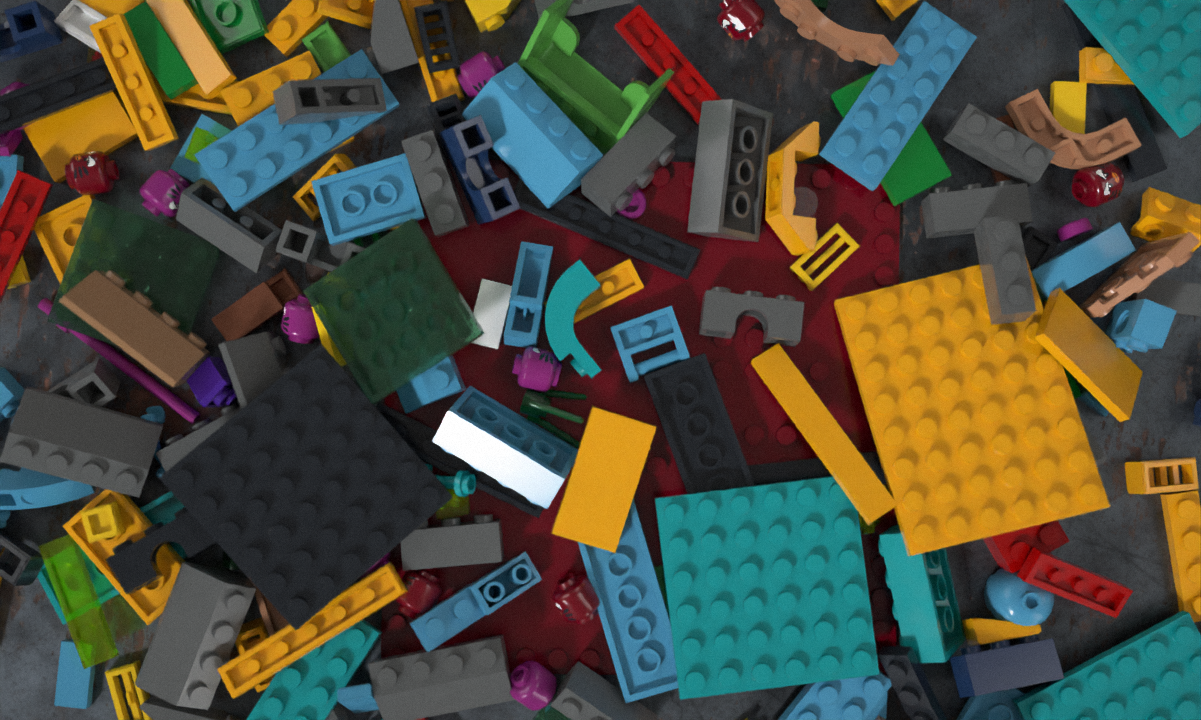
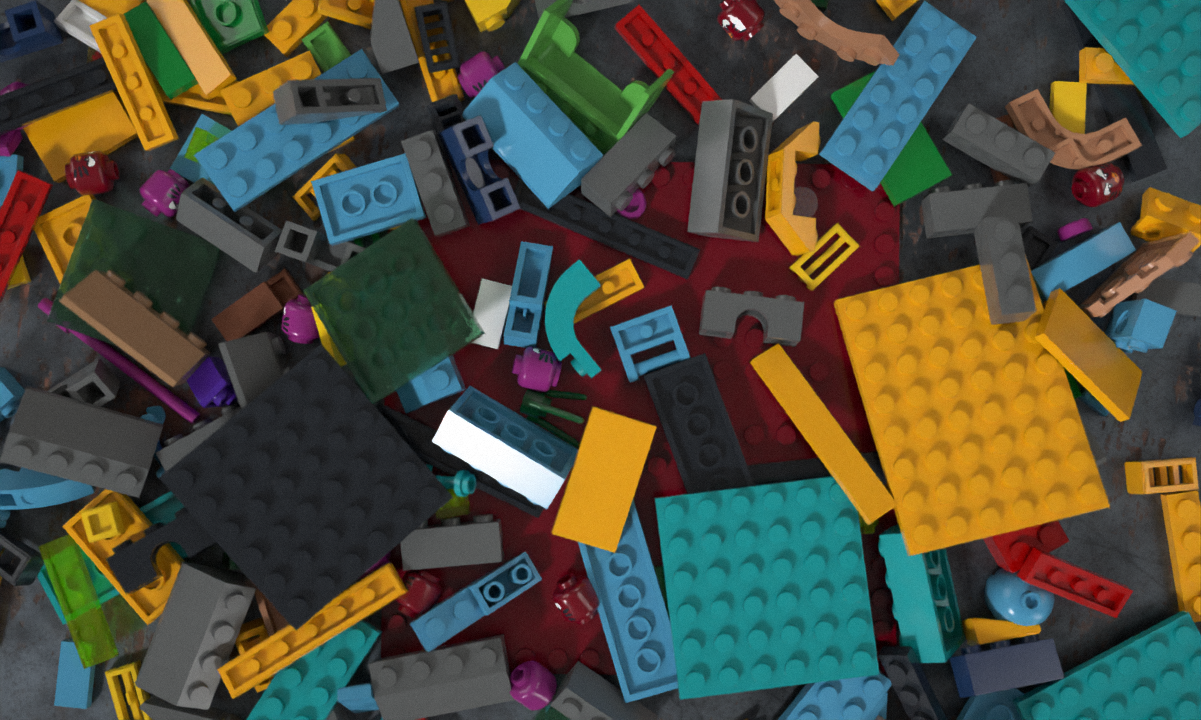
(784, 87): none -> white tile

